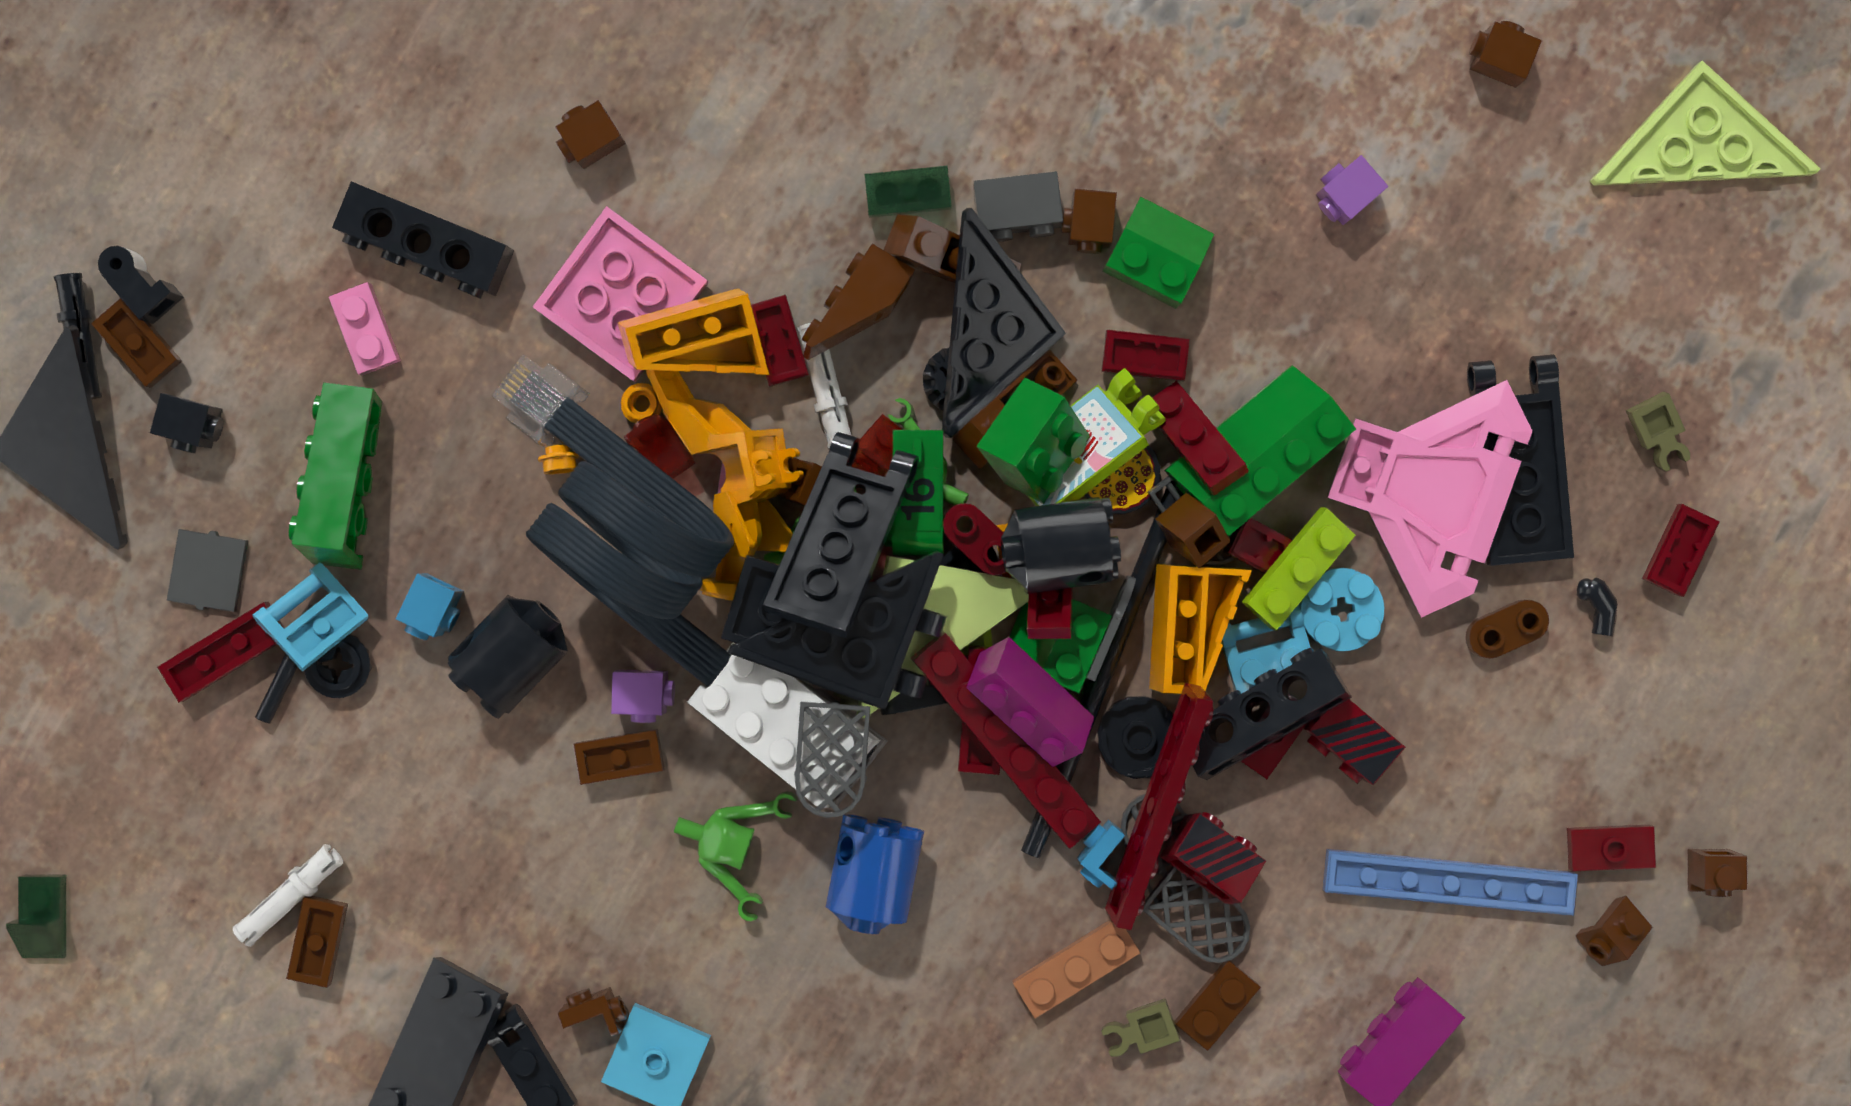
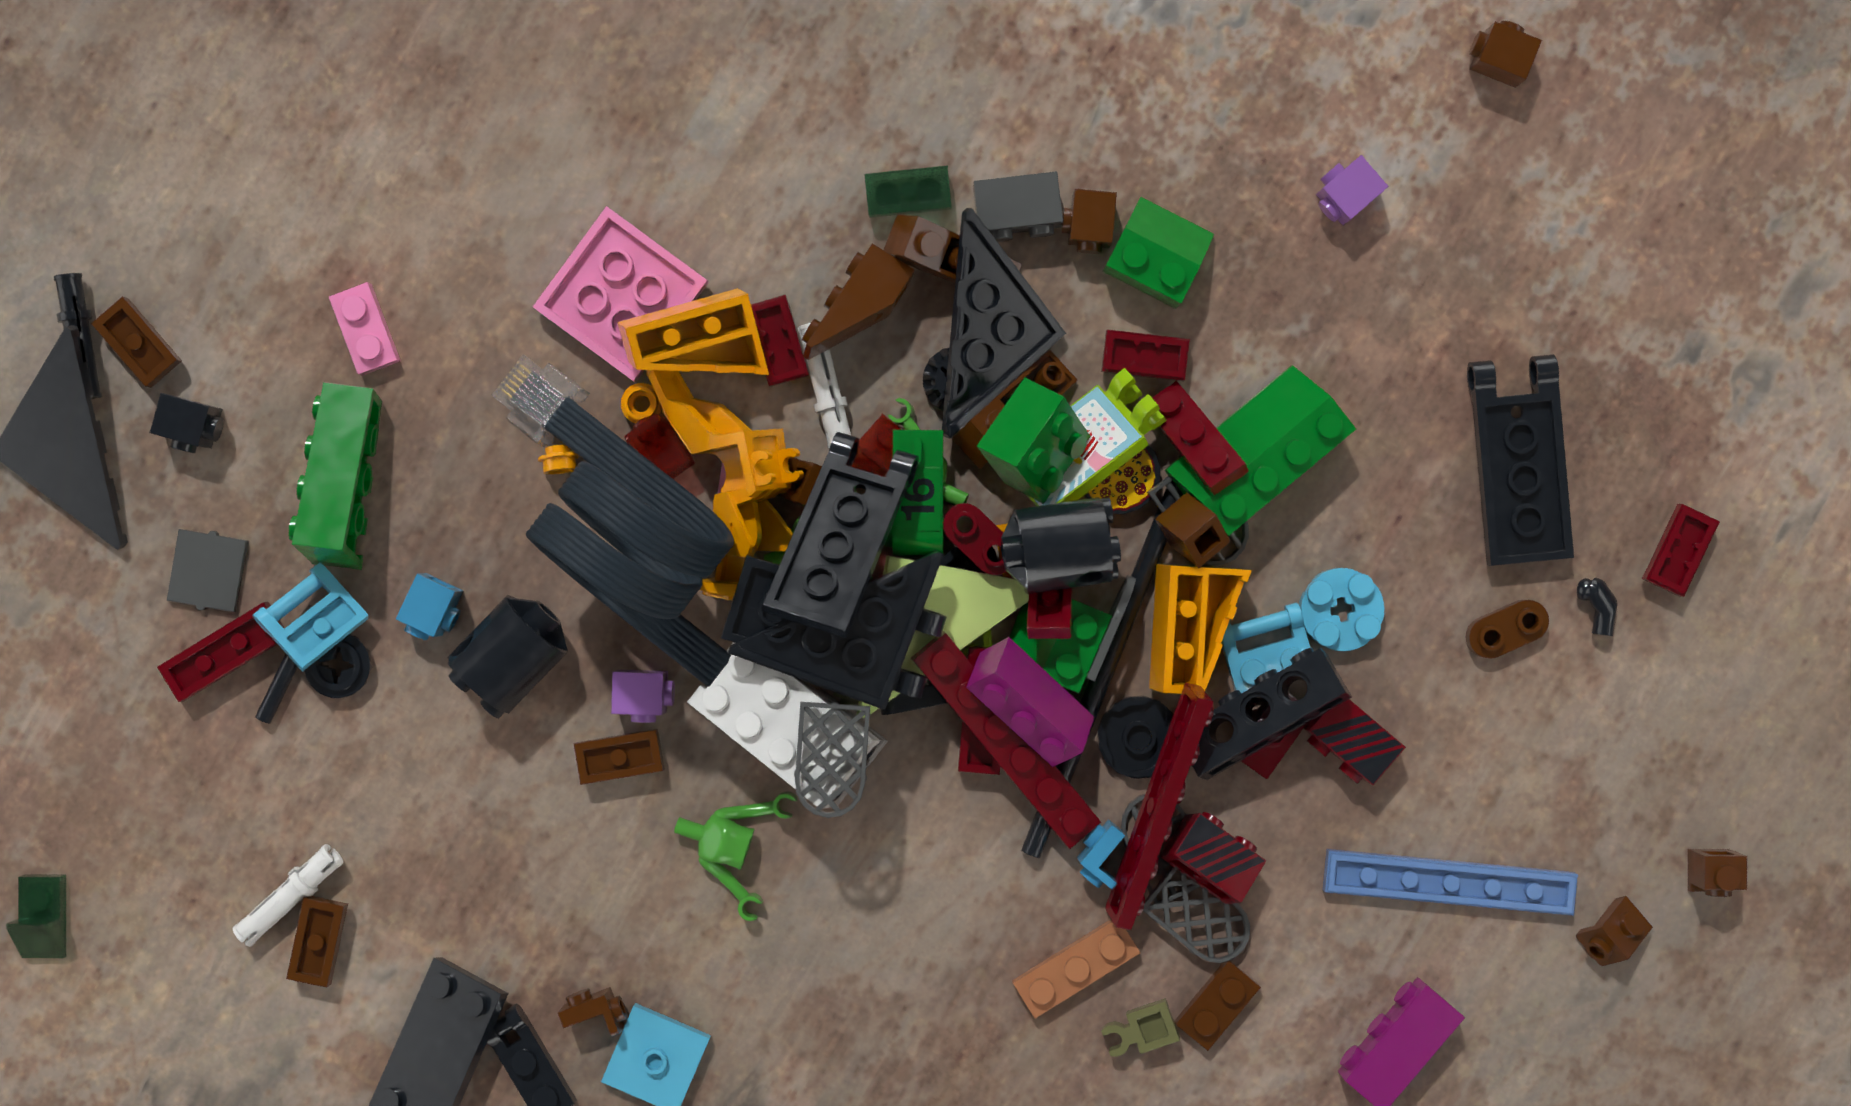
(130, 280): black leg -> none
(365, 208): black brick -> none
(588, 134): reddish brown brick -> none
(873, 873): blue cylinder -> none
(1256, 545): dark red plate -> none
(1298, 568): lime plate -> none
(1436, 489): bright pink plate -> none
(1611, 847): dark red plate -> none
(1656, 425): olive plate -> none
(1704, 135): yellowish green tile -> none

